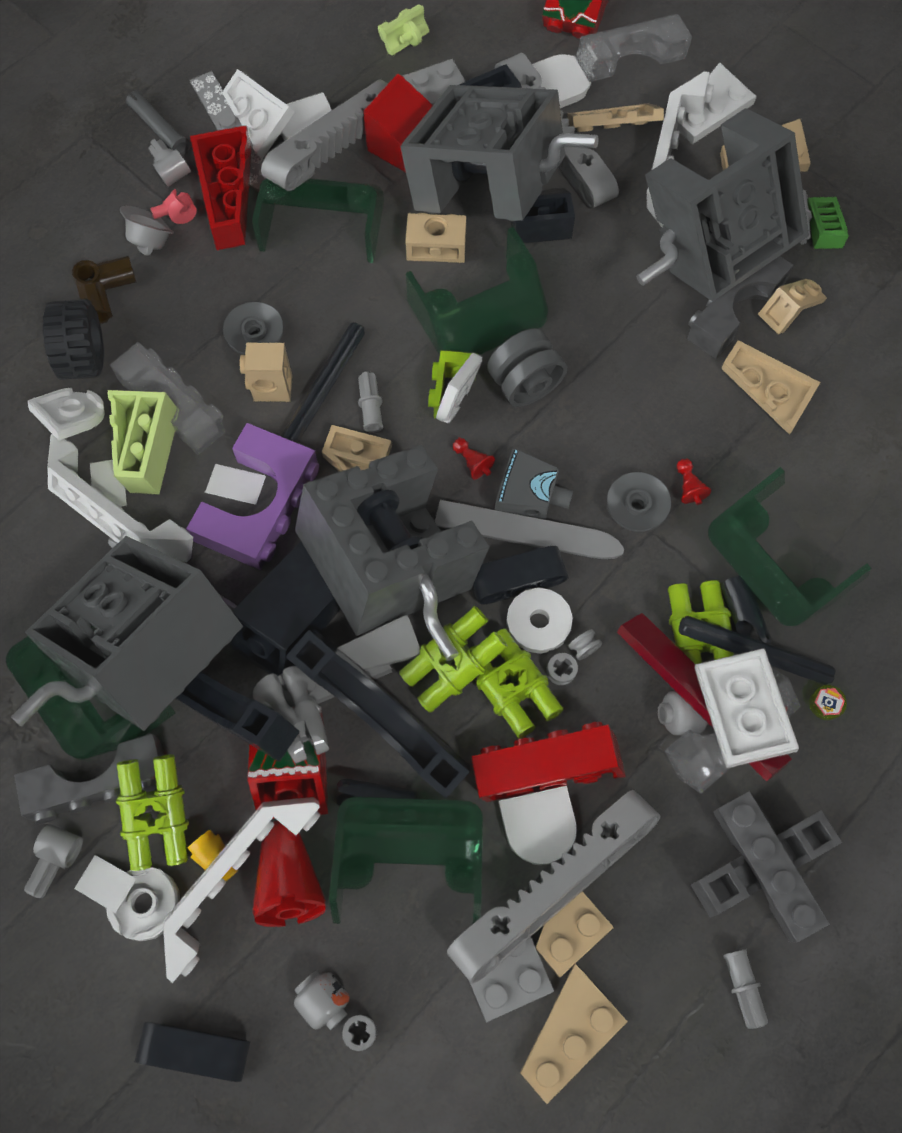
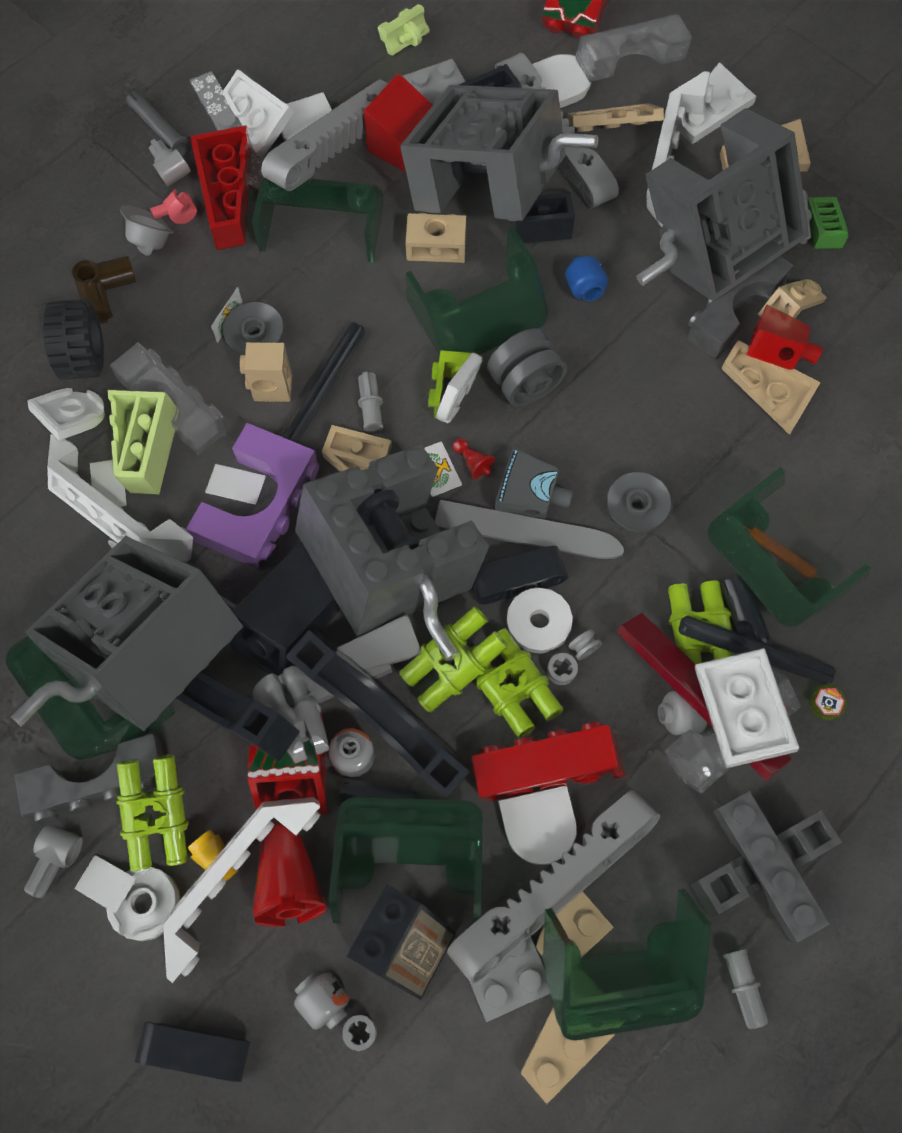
(217, 326): none -> white sticker
(351, 764): none -> light grey head
(402, 942): none -> slope
(446, 475): none -> white sticker
(586, 278): none -> blue head
(633, 987): none -> clear green windscreen
(693, 488): red piece -> none
(782, 340): none -> red torso
(782, 556): none -> orange piece

